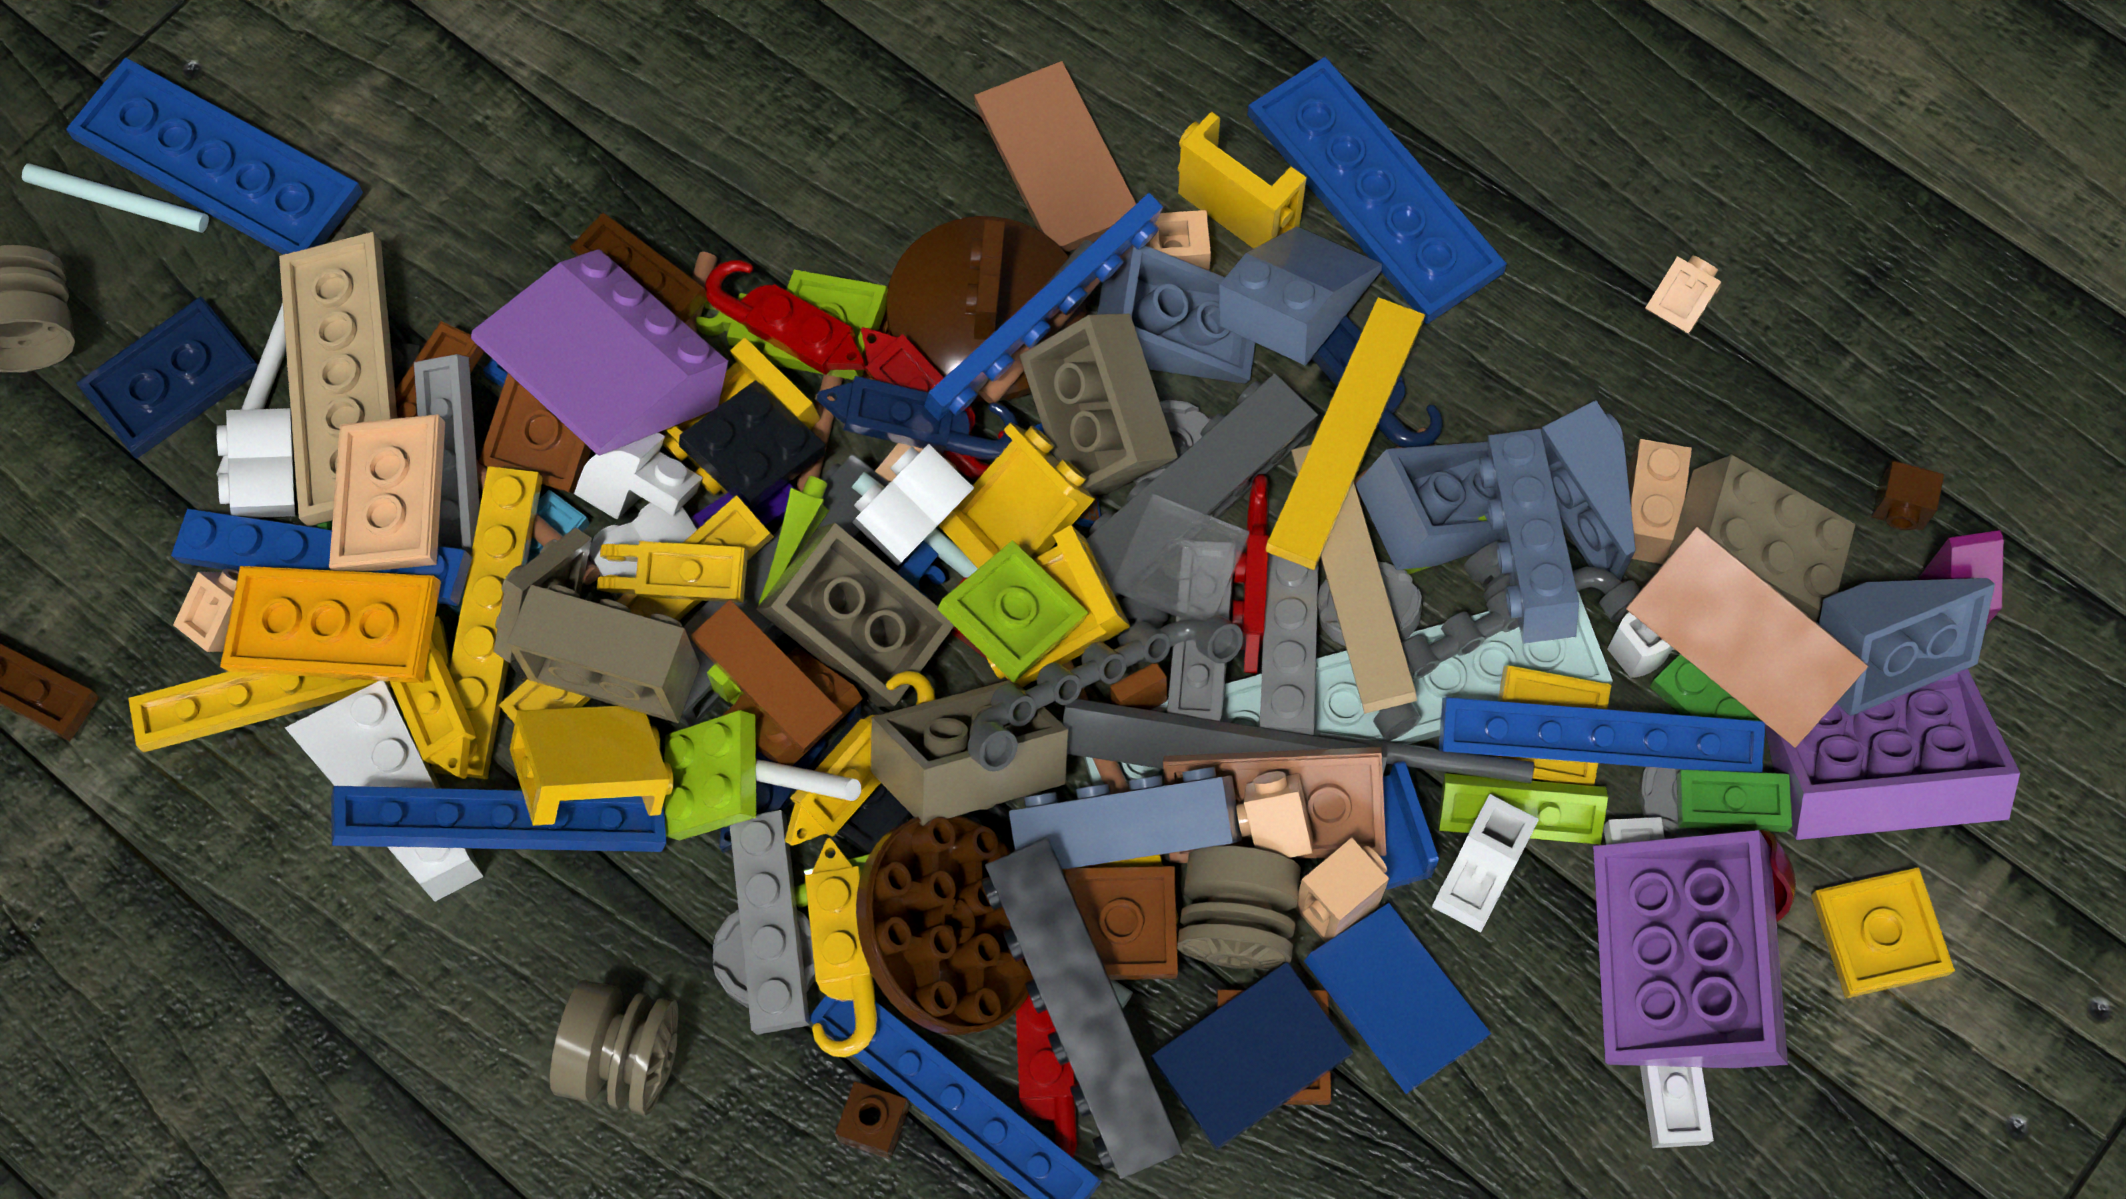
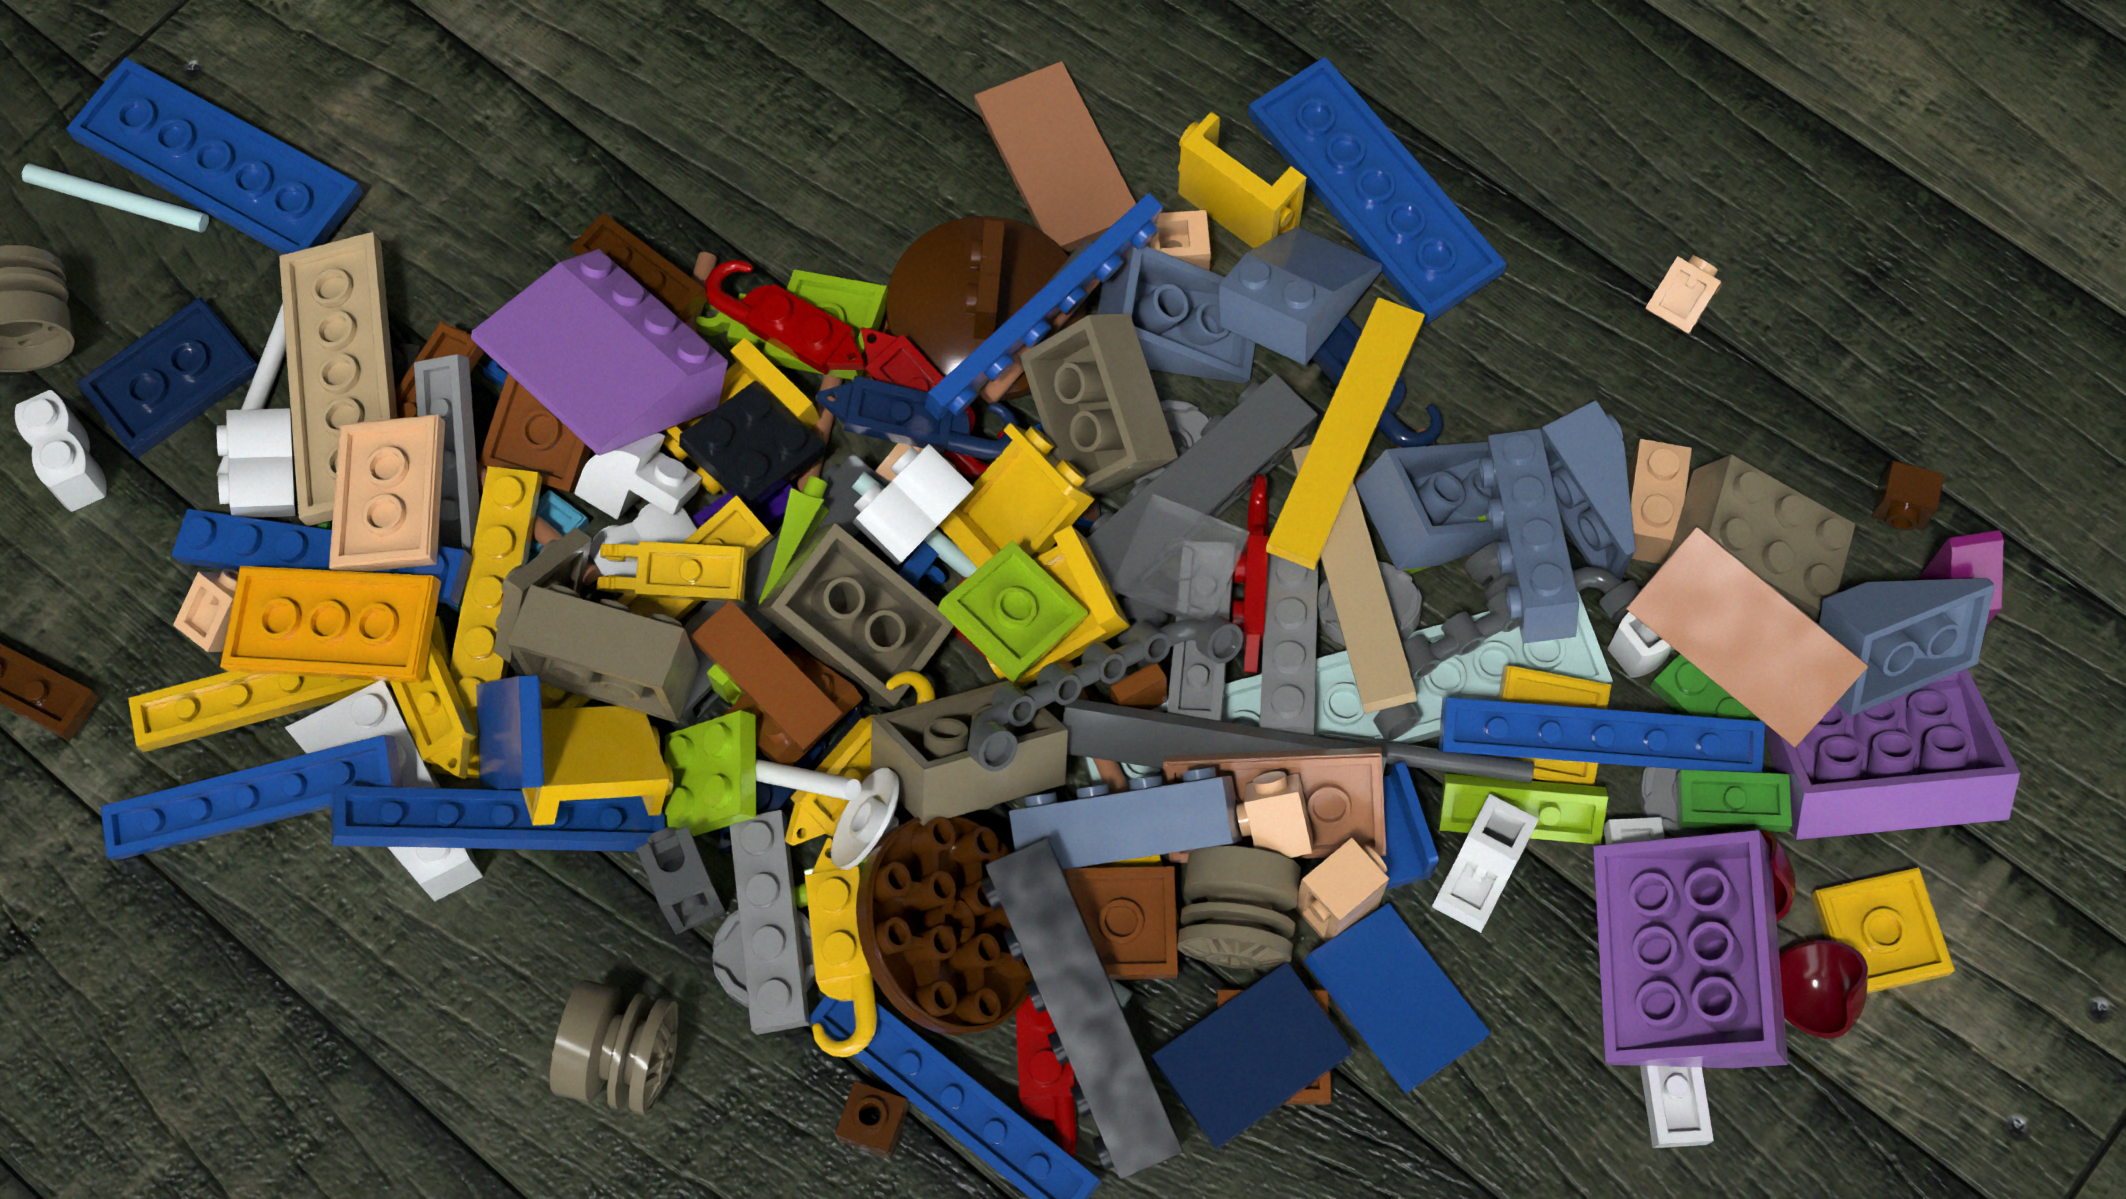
(60, 450): none -> white brick
(246, 797): none -> blue plate
(510, 733): none -> blue tile
(680, 878): none -> dark grey brick
(866, 819): none -> white dish
(1823, 987): none -> dark red helmet

